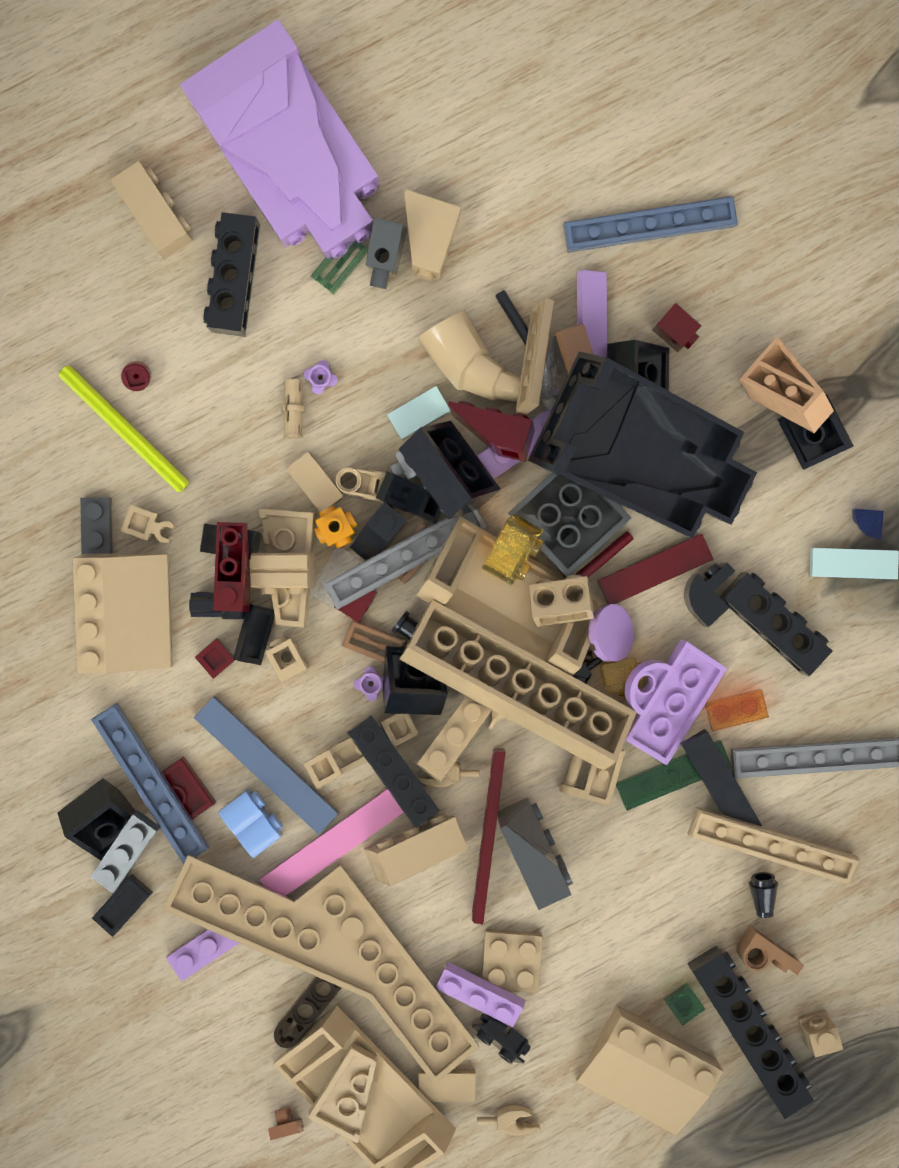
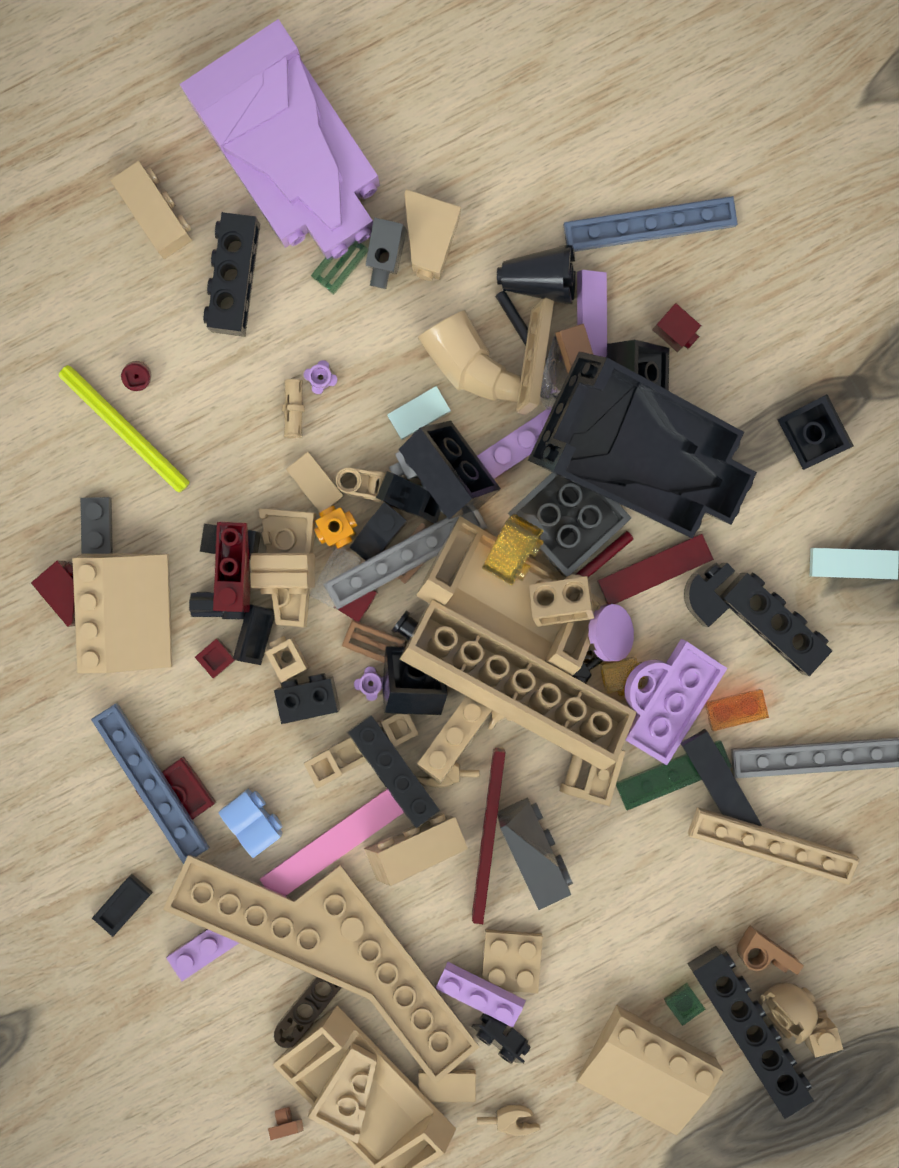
(57, 589): none -> dark red slope
(96, 818): black slope -> none
(125, 851): plate -> none
(144, 524): tan plate -> none
(266, 765): sand blue tile -> none
(306, 699): none -> black brick
(503, 433): dark red slope -> none
(541, 274): none -> black cone
(764, 892): black cone -> none
(786, 388): light nougat wedge -> none
(791, 1010): none -> tan cylinder
(869, 522): clear blue tile -> none

